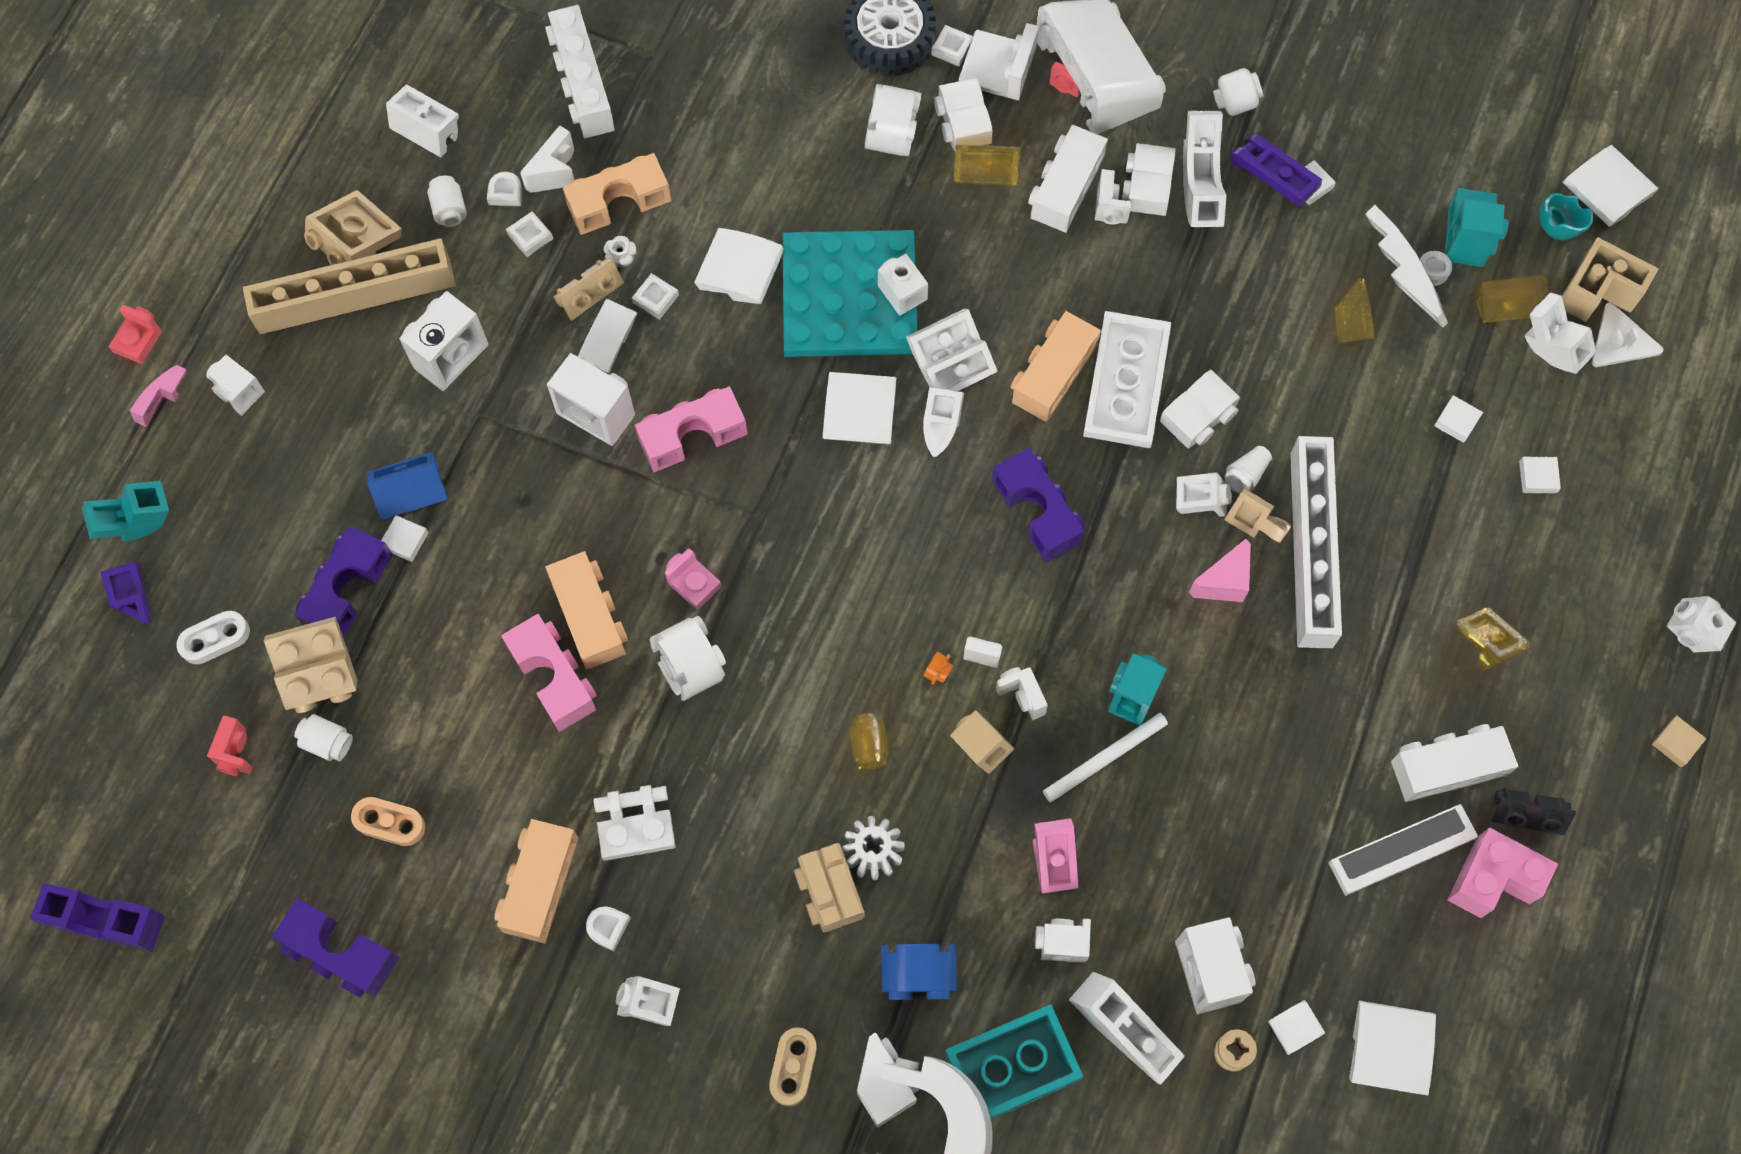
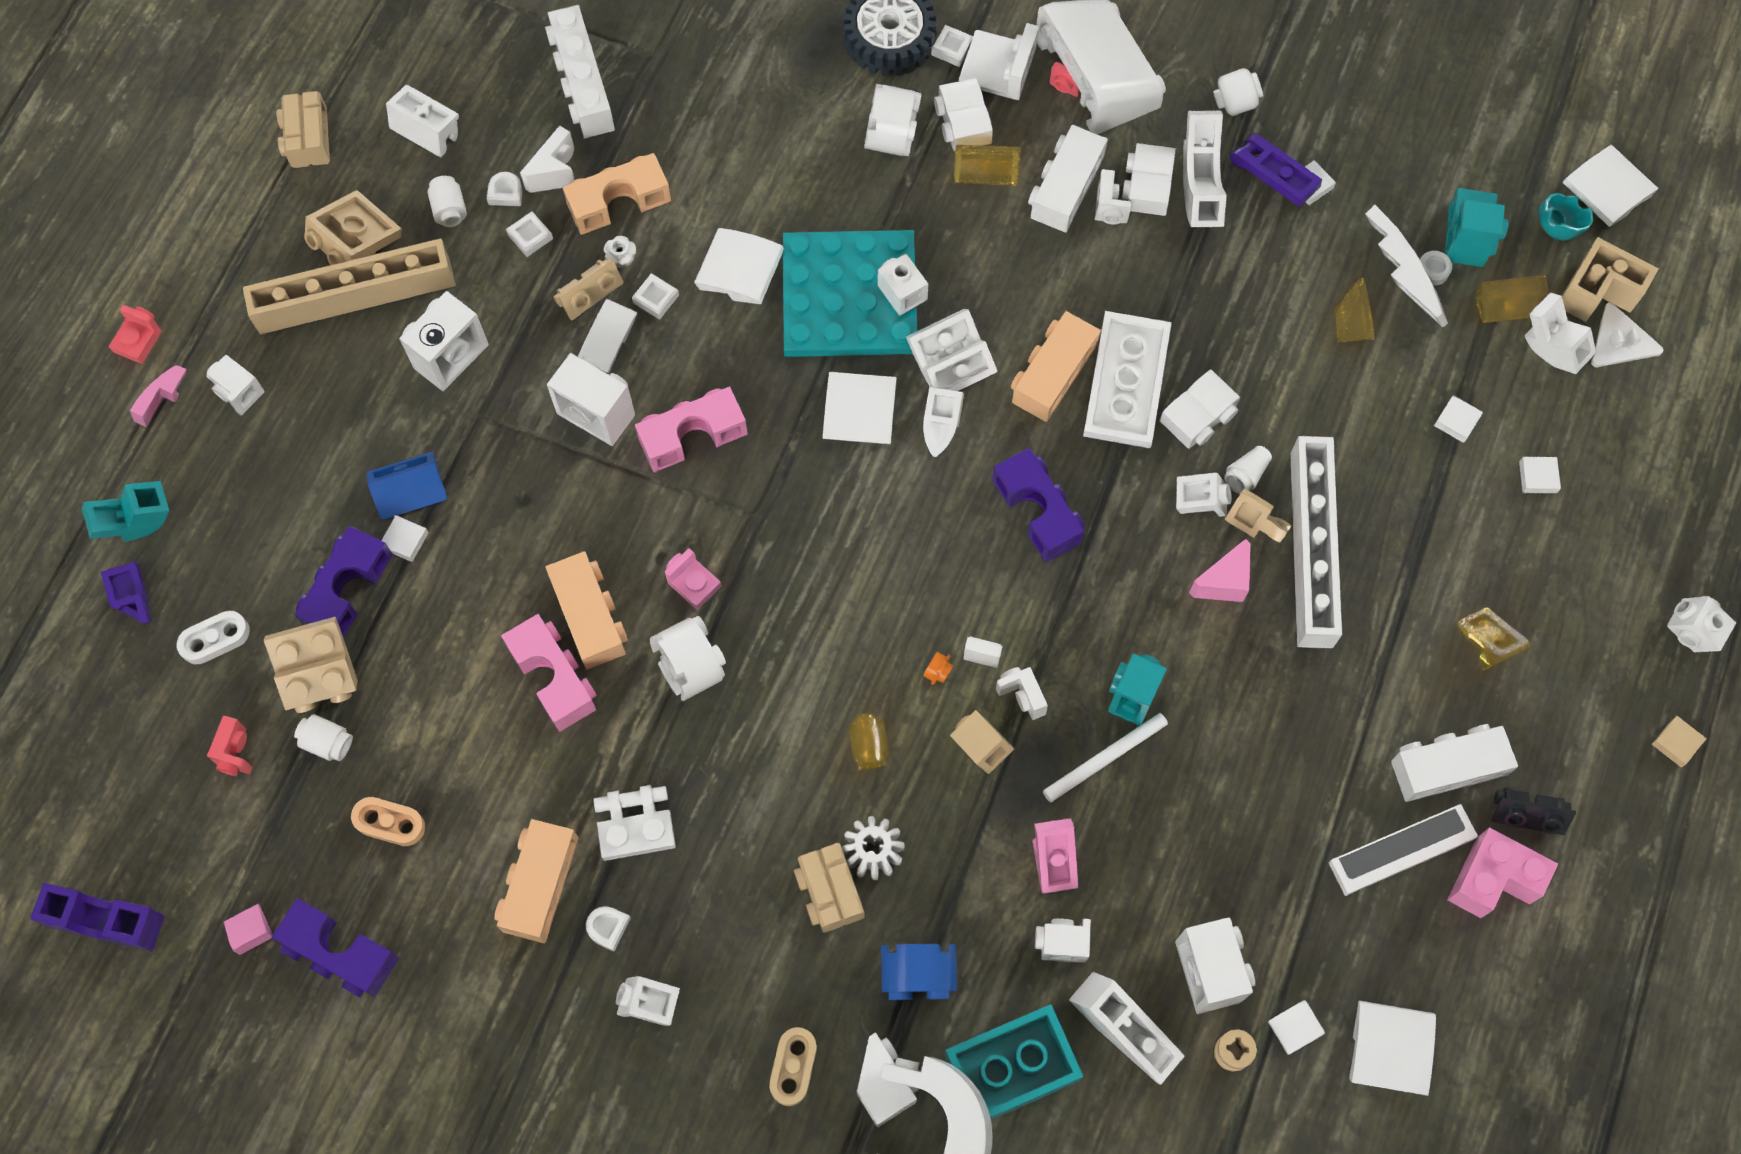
(247, 930): none -> bright pink slope
(304, 129): none -> tan brick

